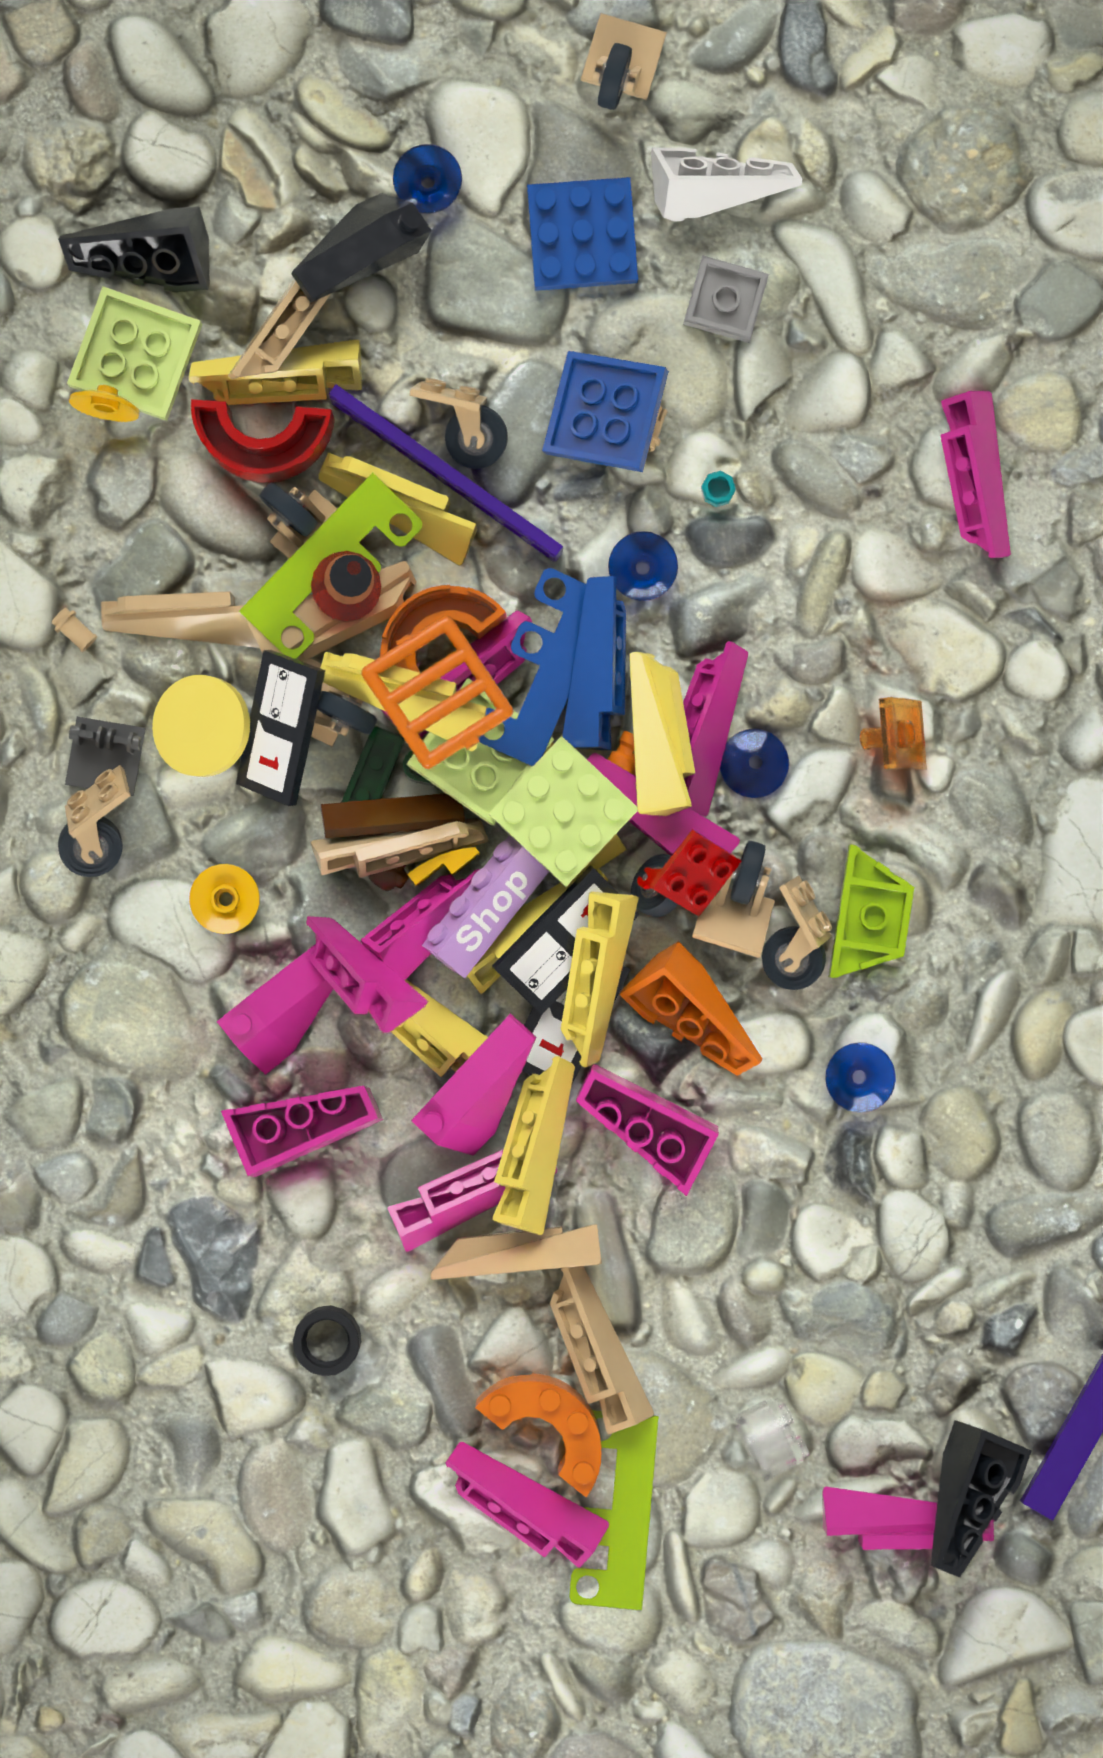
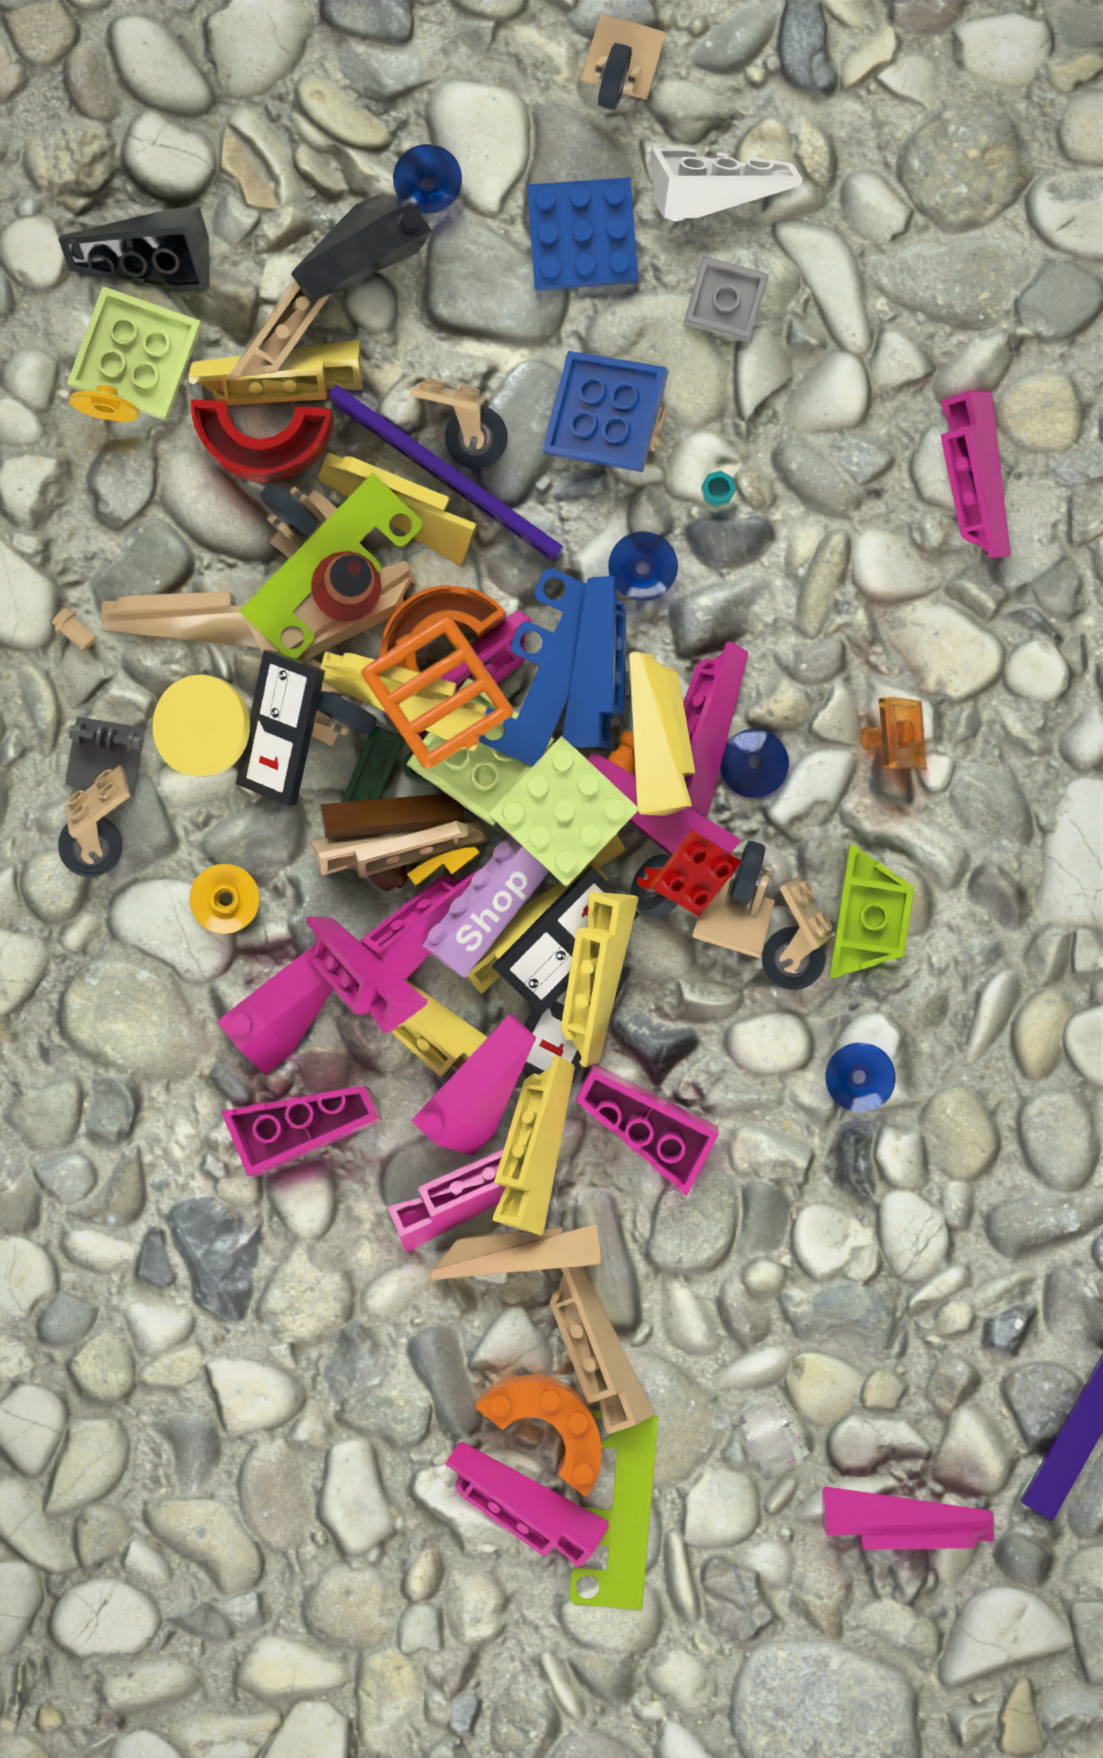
(318, 1366): black tyre -> none
(686, 1000): orange wedge -> none
(973, 1484): black wedge -> none

